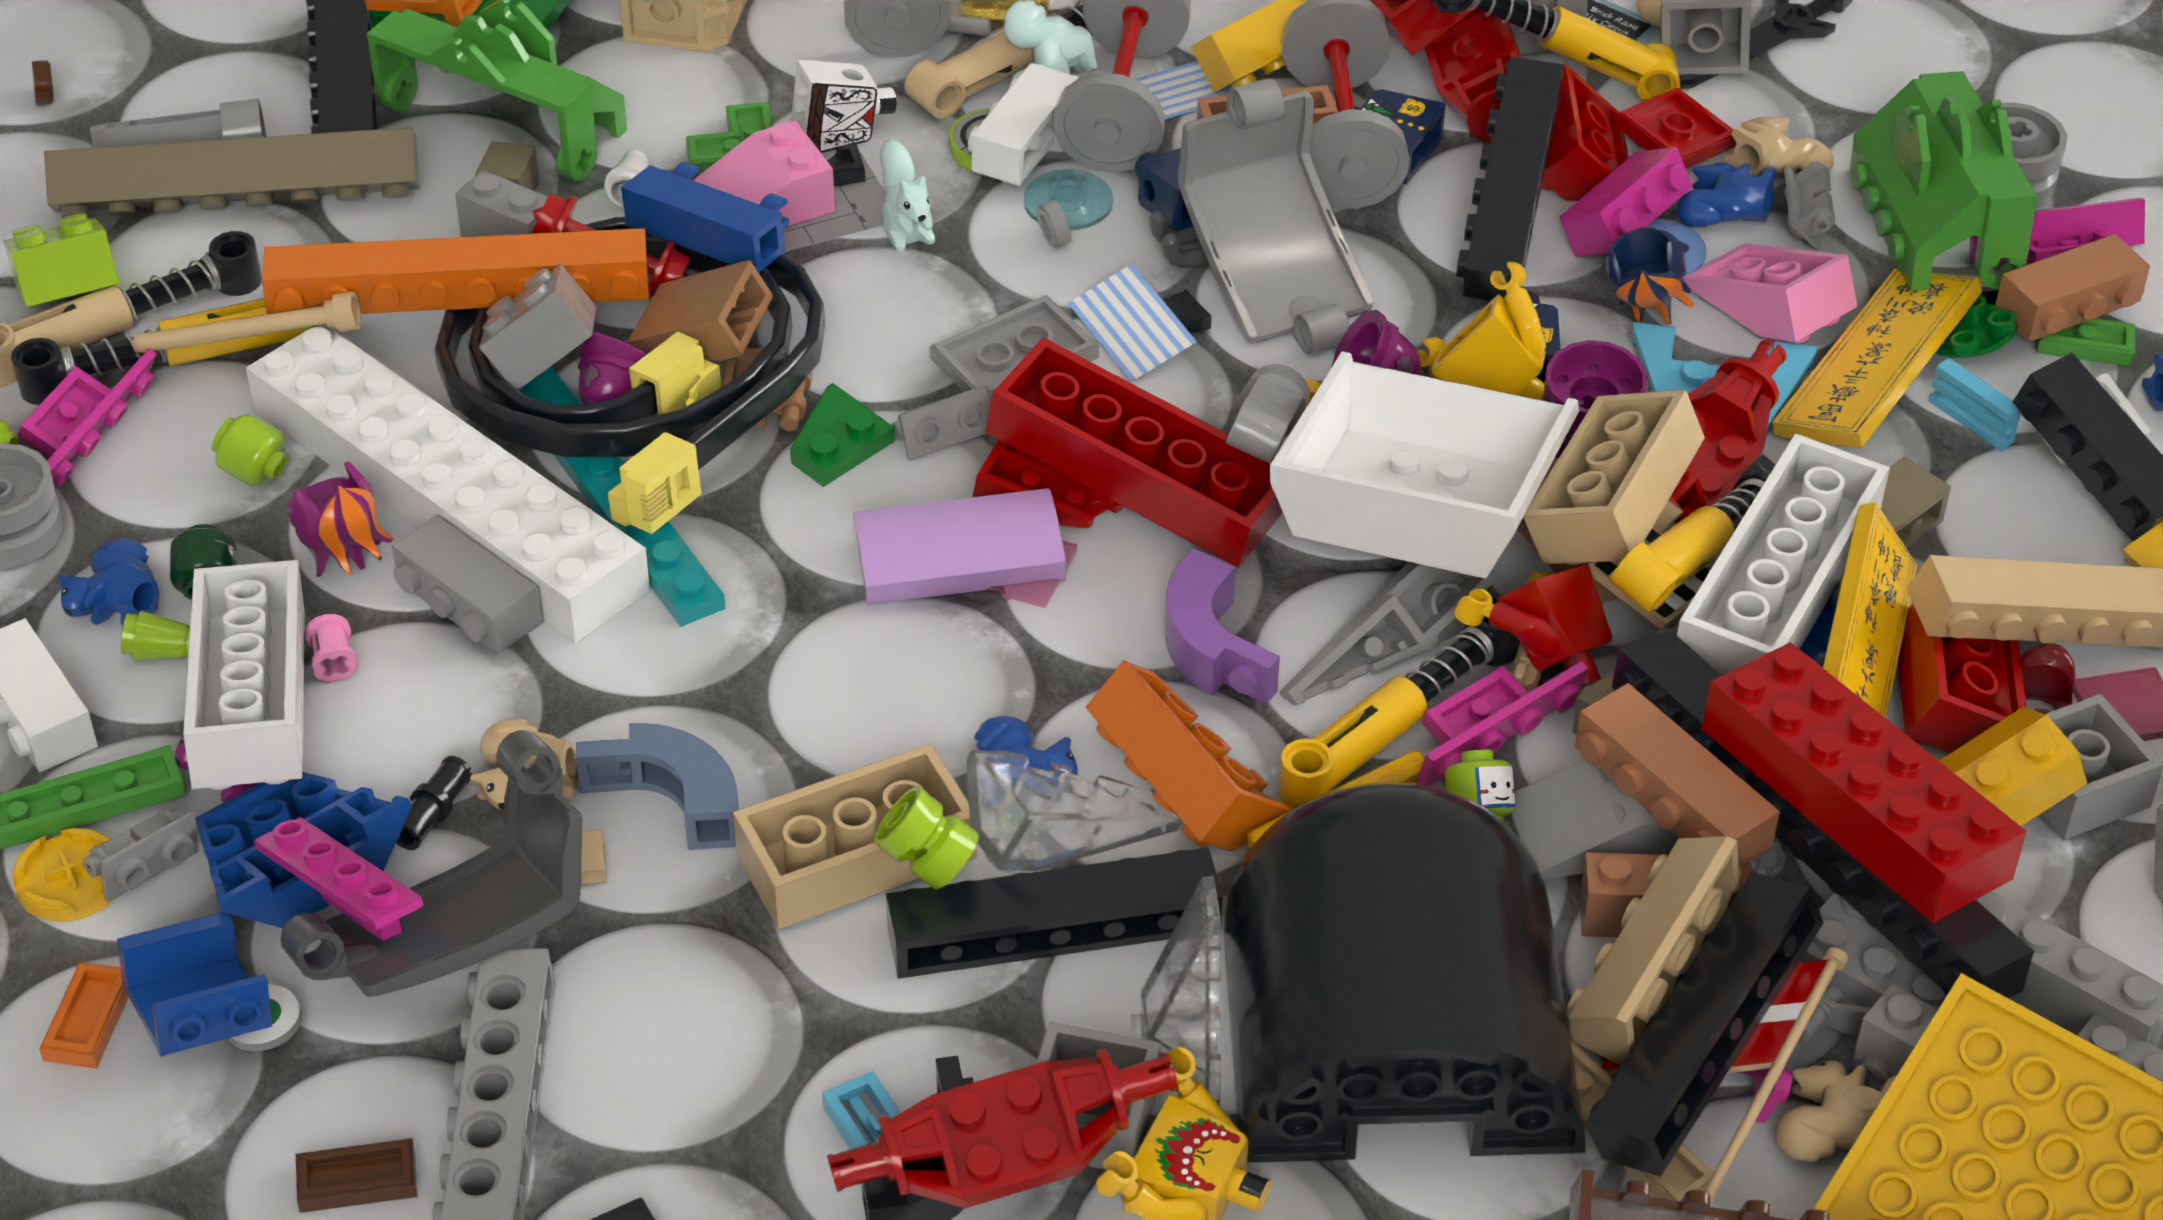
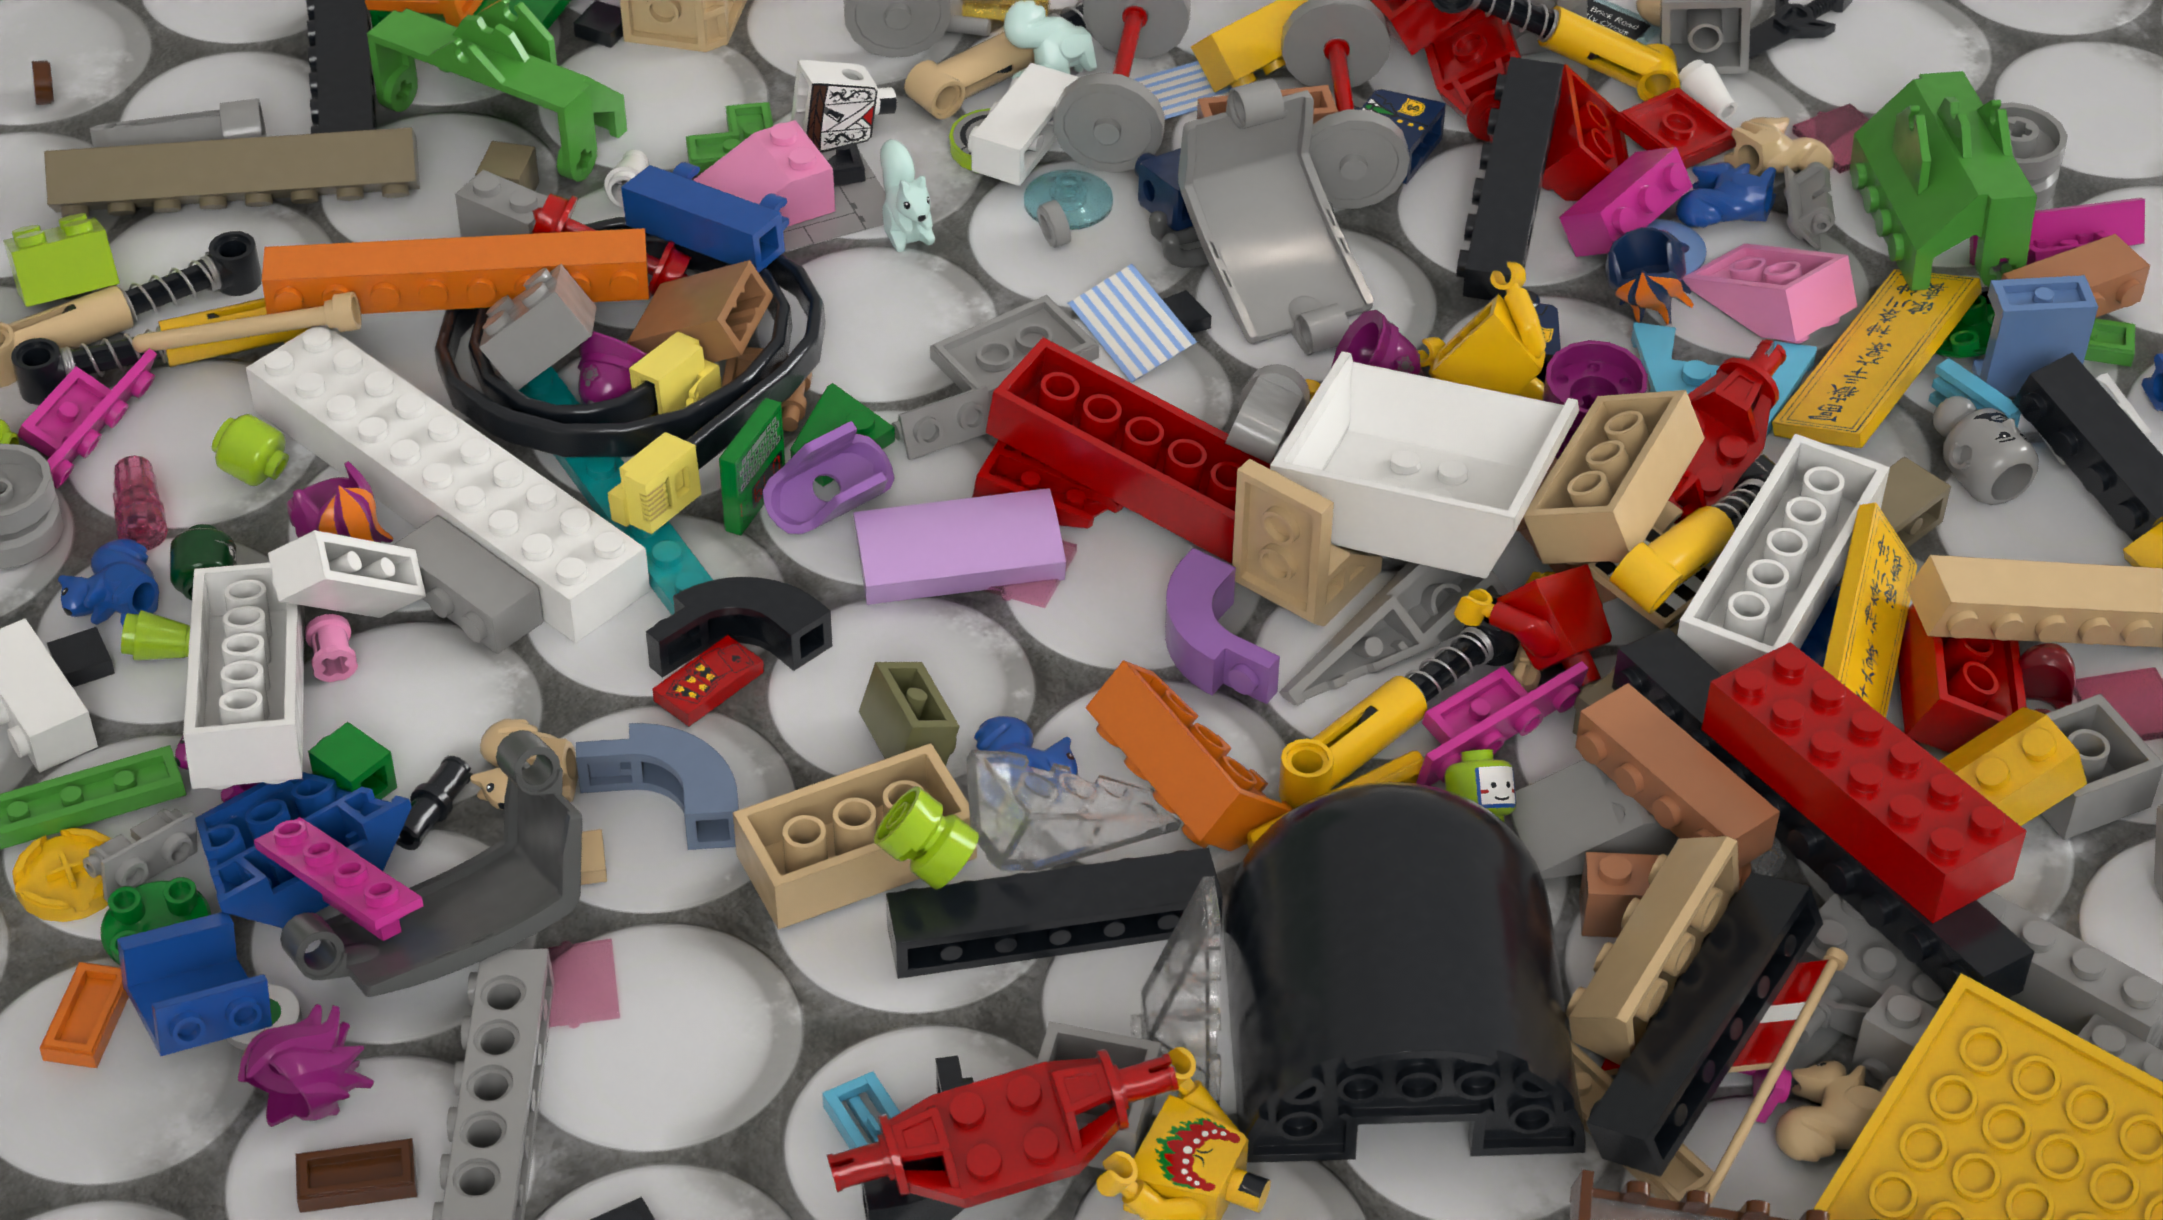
(82, 657): none -> black tile
(137, 503): none -> clear pink axle
(150, 908): none -> green dish
(303, 1067): none -> magenta hair
(346, 574): none -> white brick
(354, 761): none -> green brick
(583, 983): none -> clear pink piece
(600, 24): none -> black tile
(708, 680): none -> red tile
(749, 463): none -> green tile
(749, 611): none -> black arch
(848, 458): none -> medium lavender piece
(907, 710): none -> olive brick
(1287, 549): none -> tan bracket
(1705, 86): none -> white cone
(1835, 130): none -> clear pink piece
(1985, 450): none -> light grey piece
(2035, 326): none -> medium blue panel

